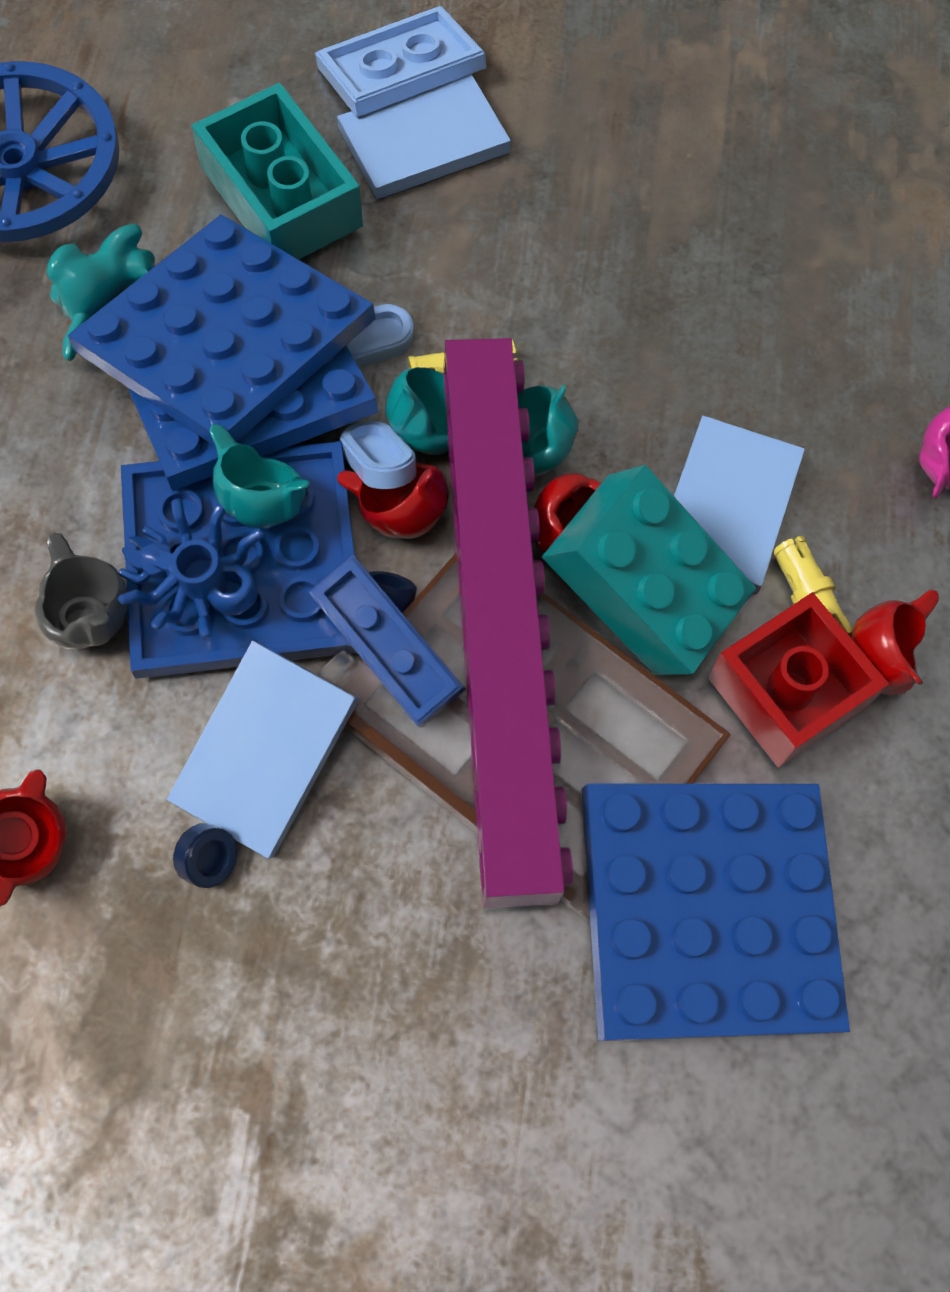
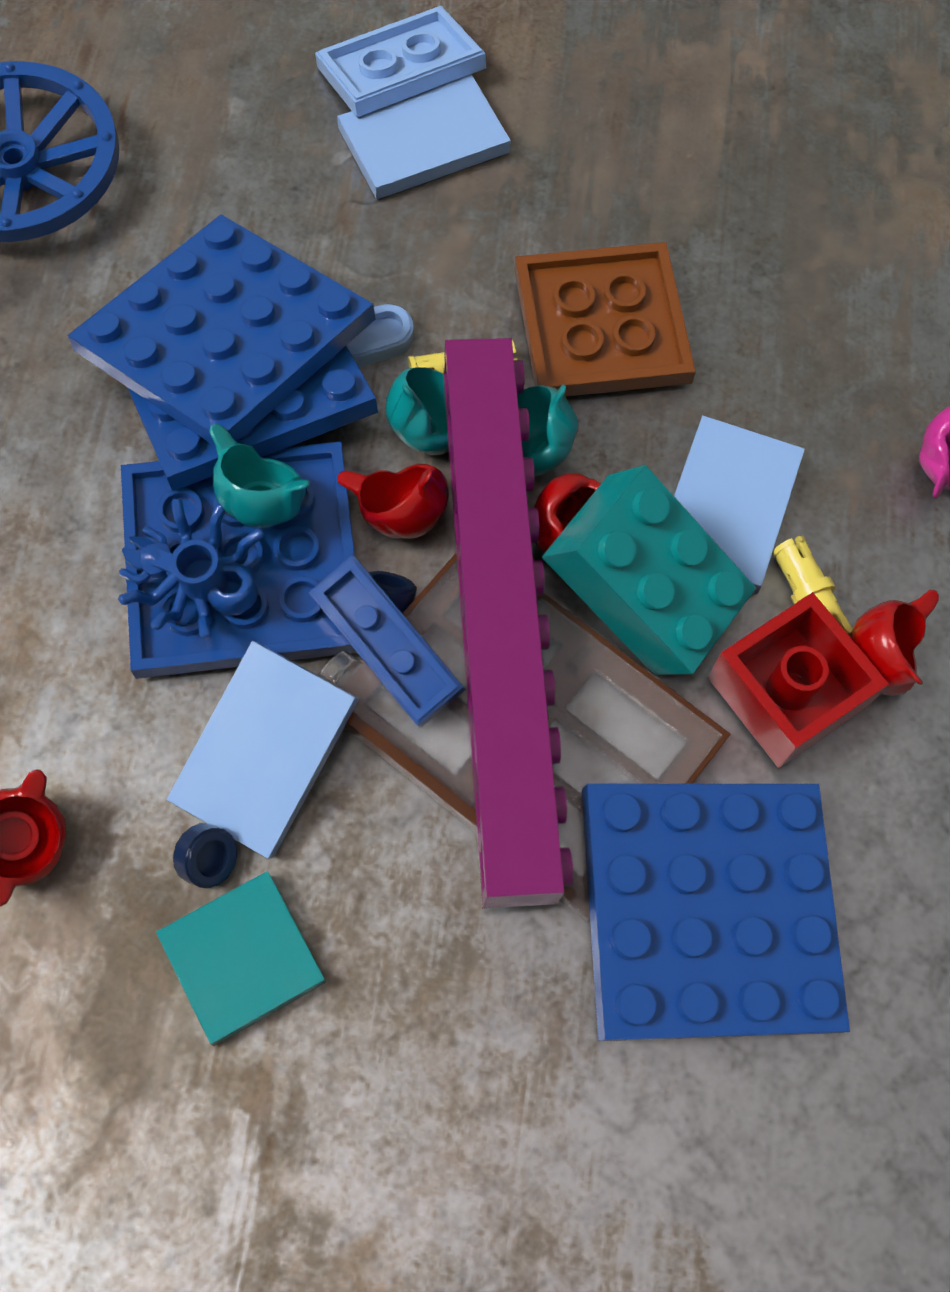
(79, 598): dark grey hair -> none
(91, 281): teal animal -> none
(240, 958): none -> teal tile
(278, 173): teal brick -> none
(378, 455): light blue tile -> none
(604, 319): none -> dark orange plate

